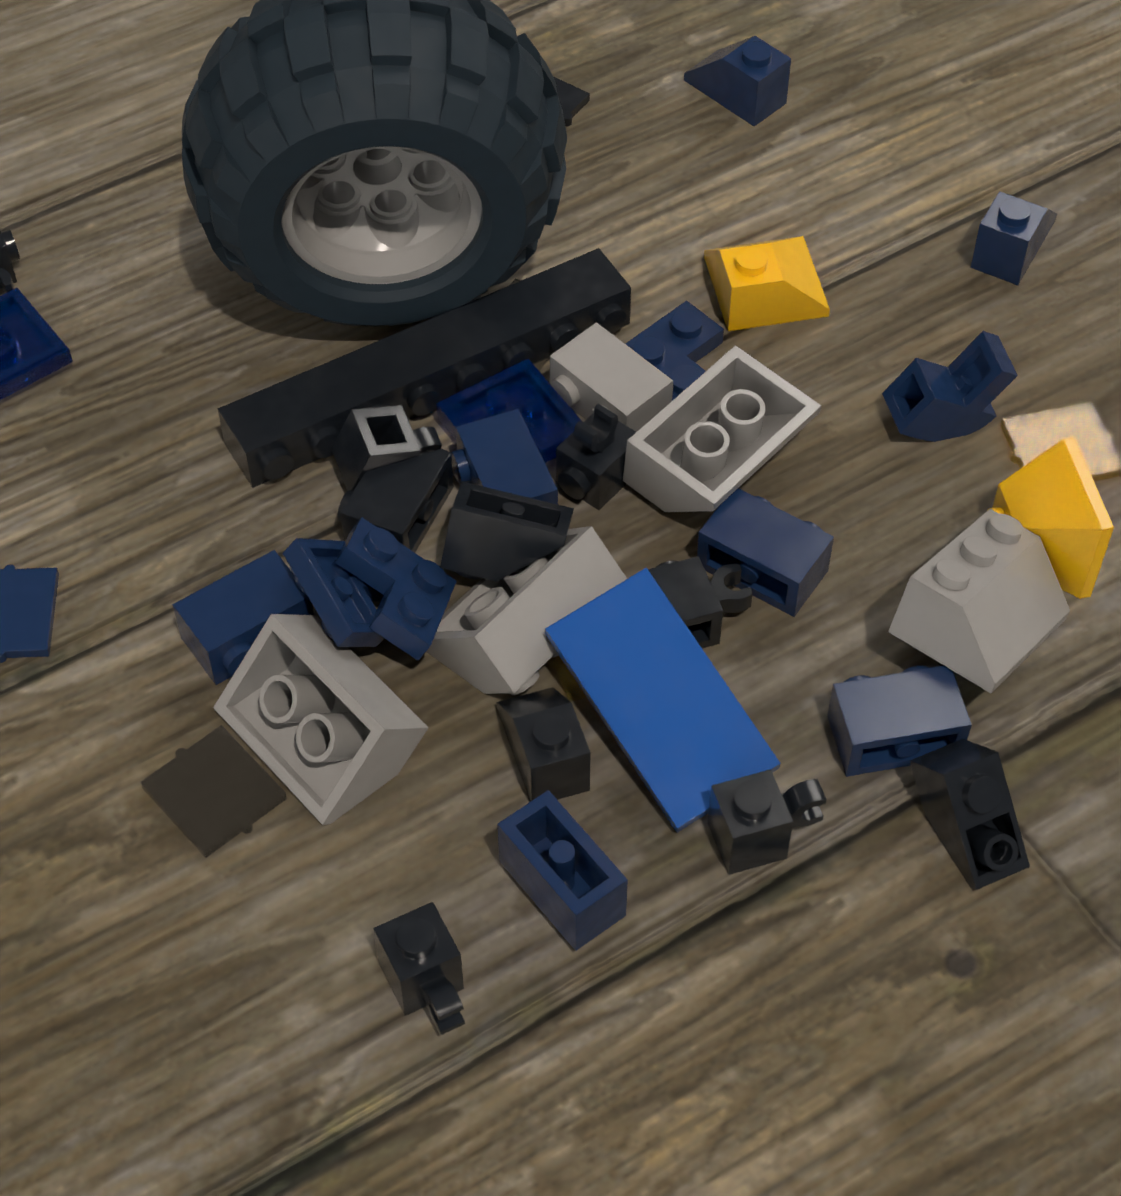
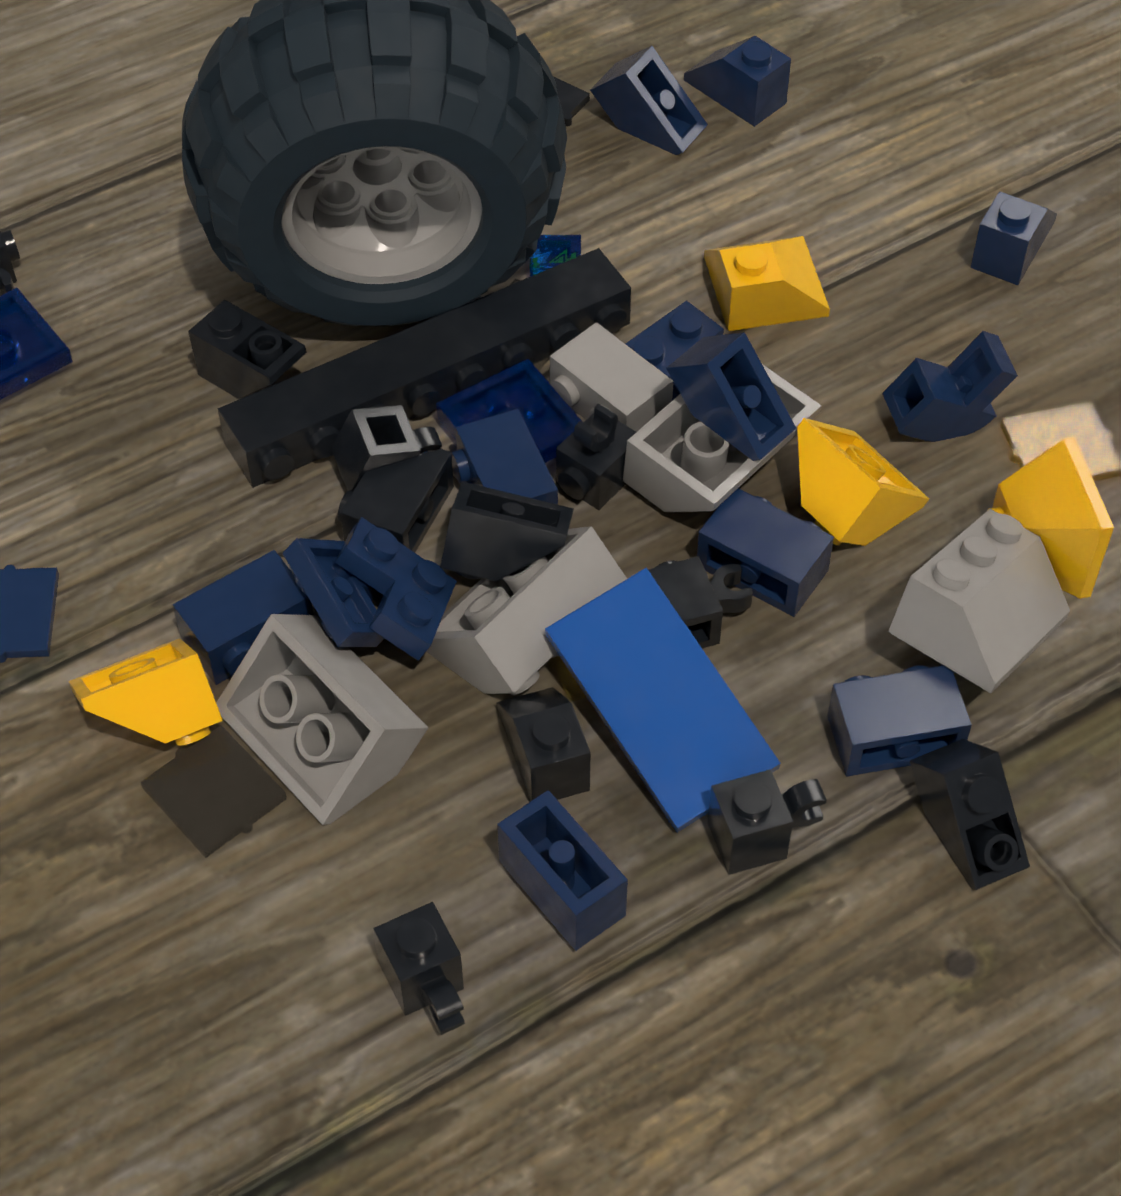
(154, 694): none -> yellow slope
(241, 350): none -> black slope
(554, 251): none -> clear blue tile
(649, 102): none -> dark blue slope
(732, 393): none -> dark blue slope
(851, 485): none -> yellow slope

